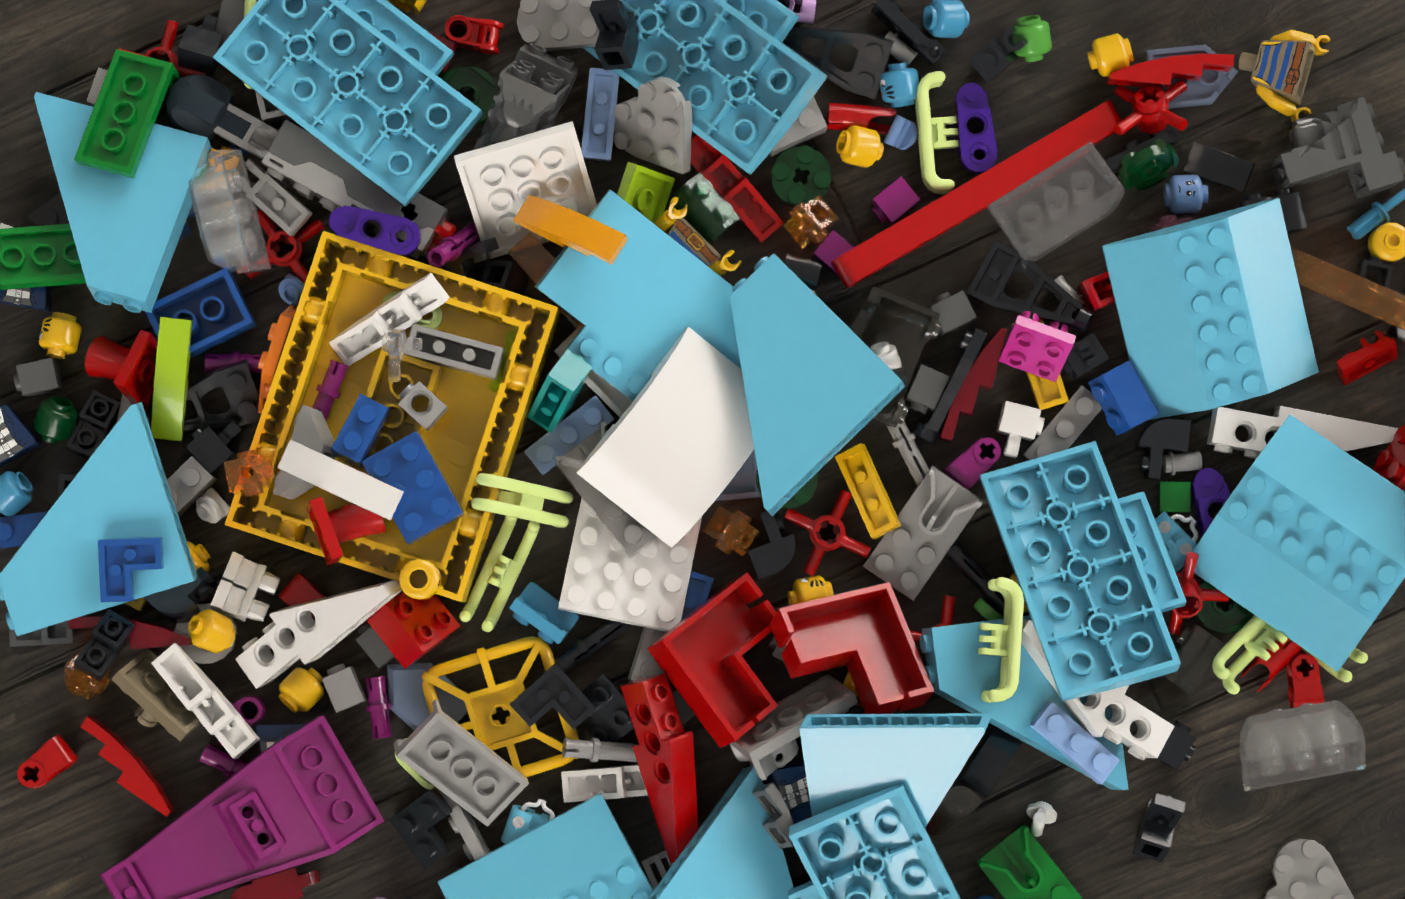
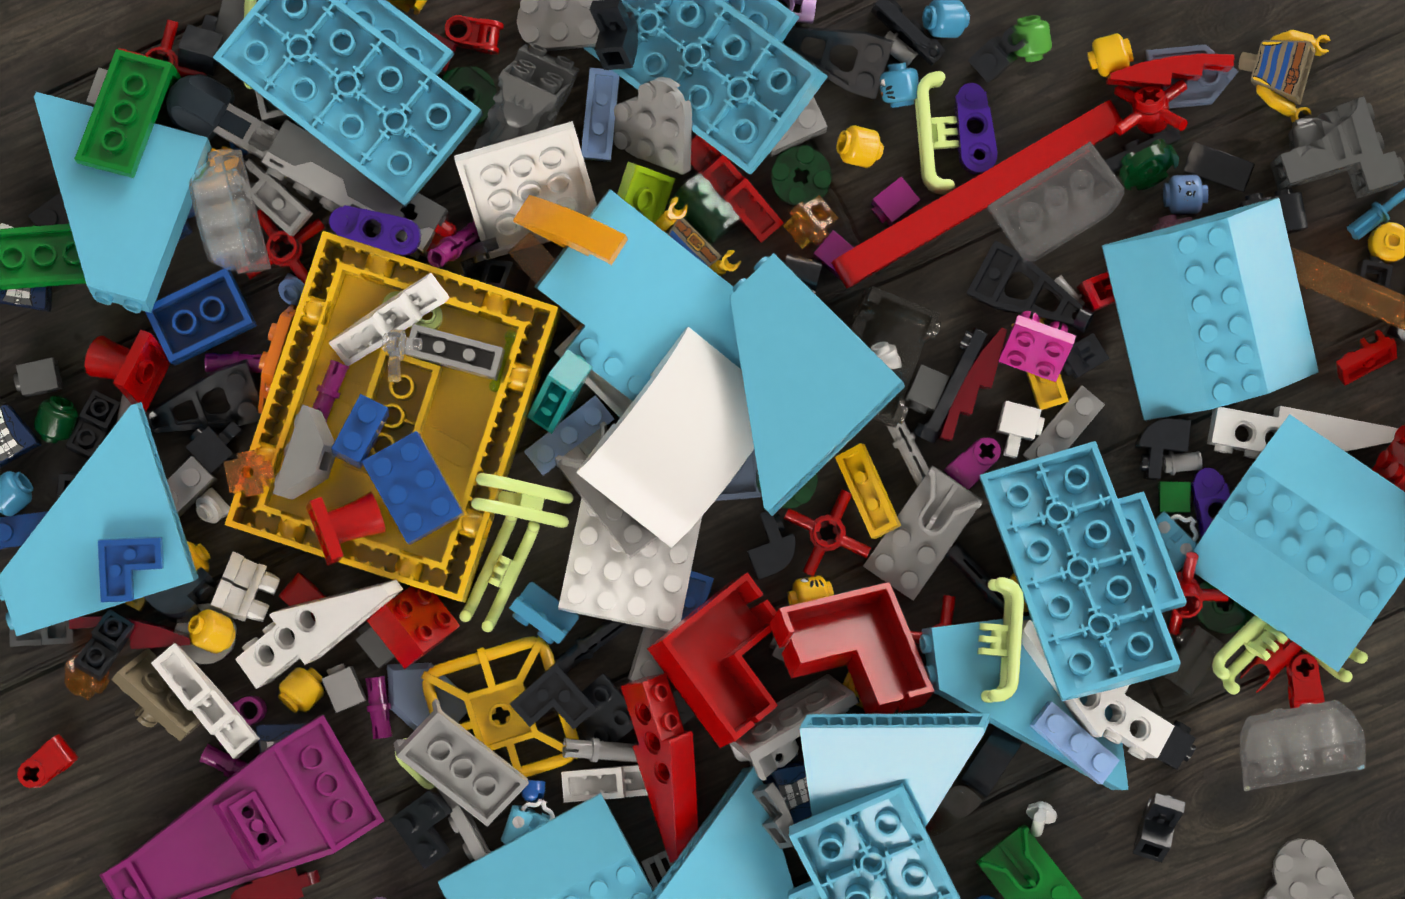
(60, 335): yellow head -> none
(135, 774): red slope -> none
(171, 378): lime slope -> none
(340, 479): white slope -> none
(420, 579): yellow head -> none
(432, 414): light grey brick -> none
(533, 791): none -> blue hinge
(731, 531): clear orange brick -> none
(842, 116): red piece -> none
(901, 133): medium blue plate -> none
(954, 311): dark grey brick -> none
(987, 610): bright green tile -> none
(1122, 398): blue brick -> none

